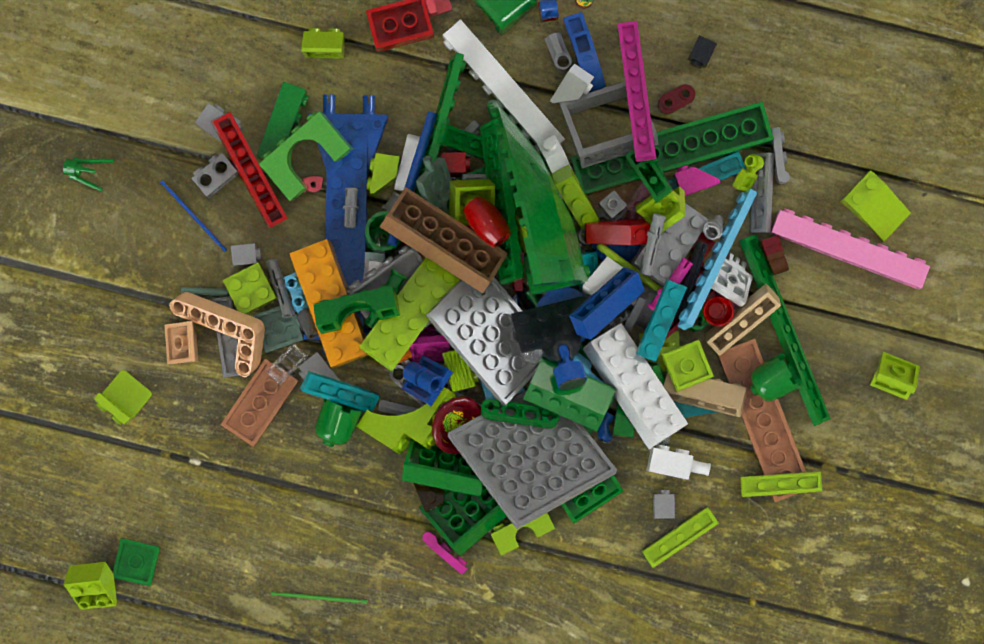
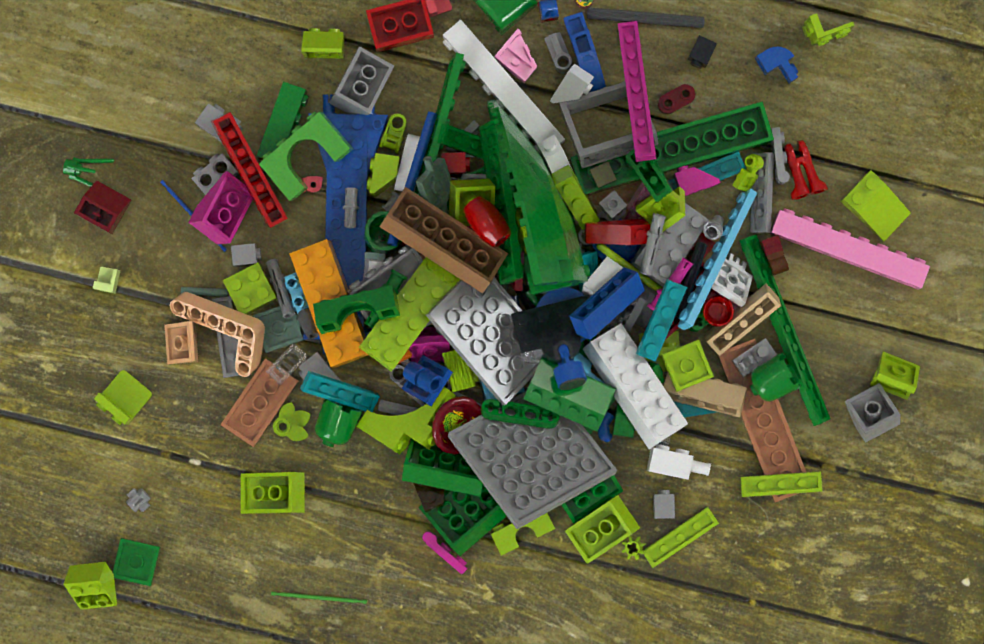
(103, 206): none -> dark red slope
(107, 280): none -> yellowish green panel
(138, 500): none -> light grey gear
(222, 209): none -> dark pink slope
(273, 492): none -> lime slope
(295, 422): none -> lime plate
(361, 83): none -> light grey slope
(394, 134): none -> lime piece
(516, 57): none -> bright pink wing
(602, 529): none -> lime slope
(603, 175): none -> olive tile
(628, 549): none -> lime gear
(645, 17): none -> dark grey axle
(754, 357): none -> light grey plate
(778, 58): none -> blue brick
(813, 29): none -> lime bracket
(815, 184): none -> red piece
(873, 412): none -> light grey slope

